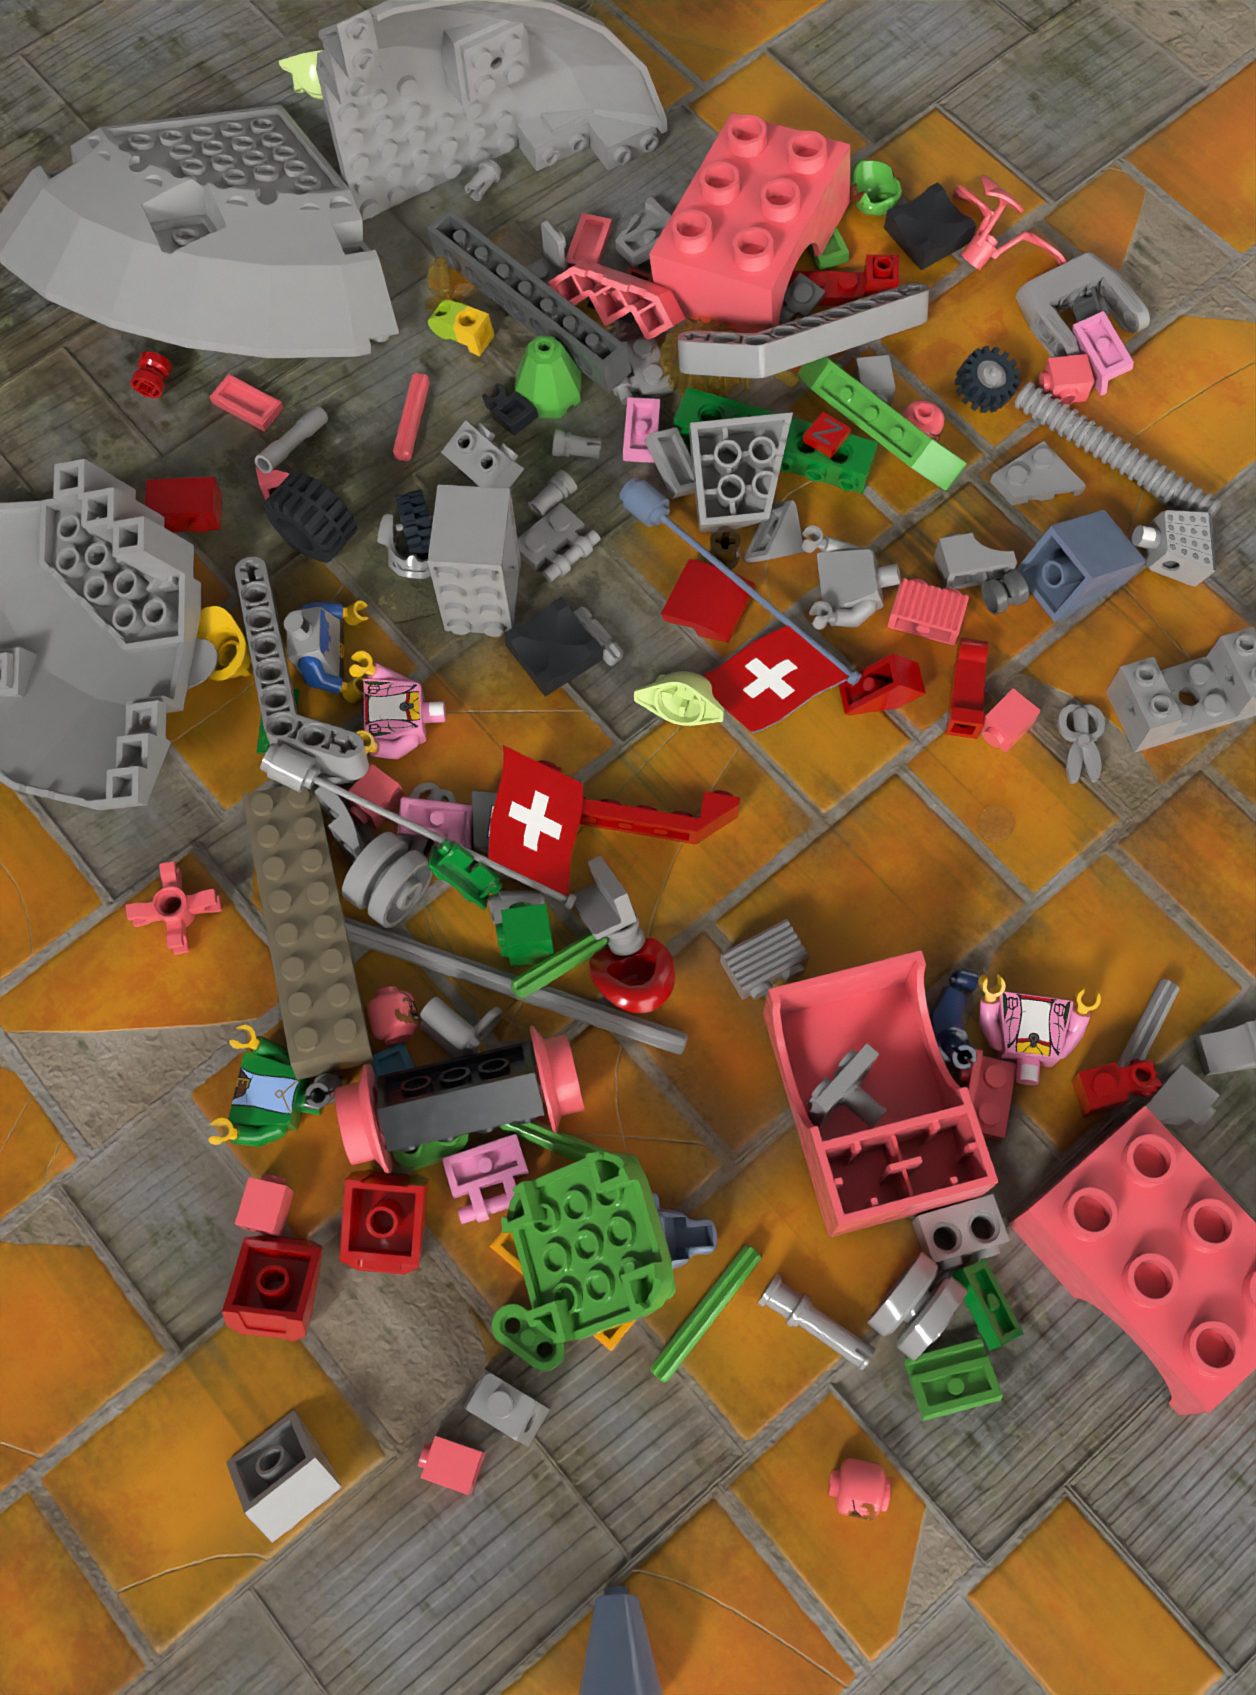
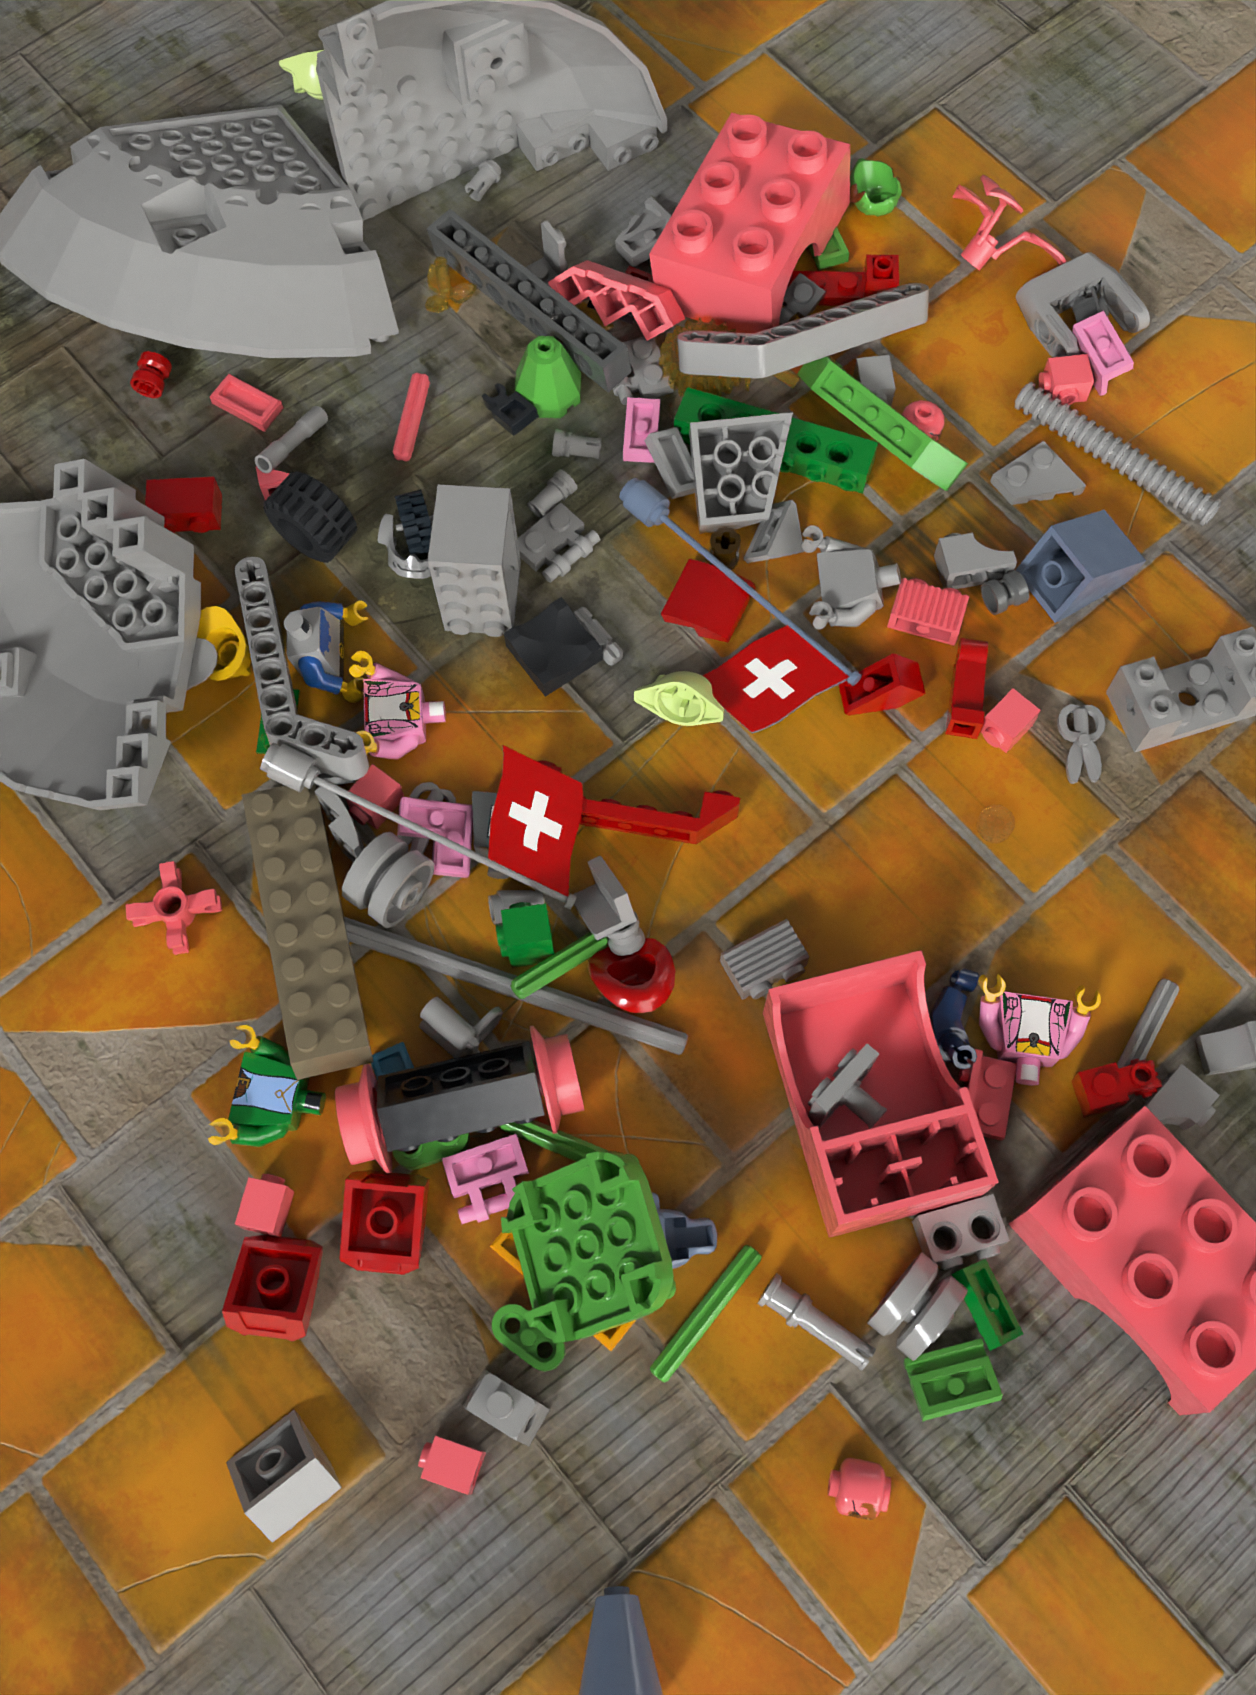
(324, 1088): dark grey axle -> none
(393, 1015): coral head -> none
(451, 863): green hinge -> none
(462, 325): yellow leg -> none
(482, 458): light grey brick -> none
(589, 240): coral tile -> none
(826, 434): red tile -> none
(929, 227): black brick -> none
(987, 379): black wheel -> none
(1179, 545): light grey torso -> none

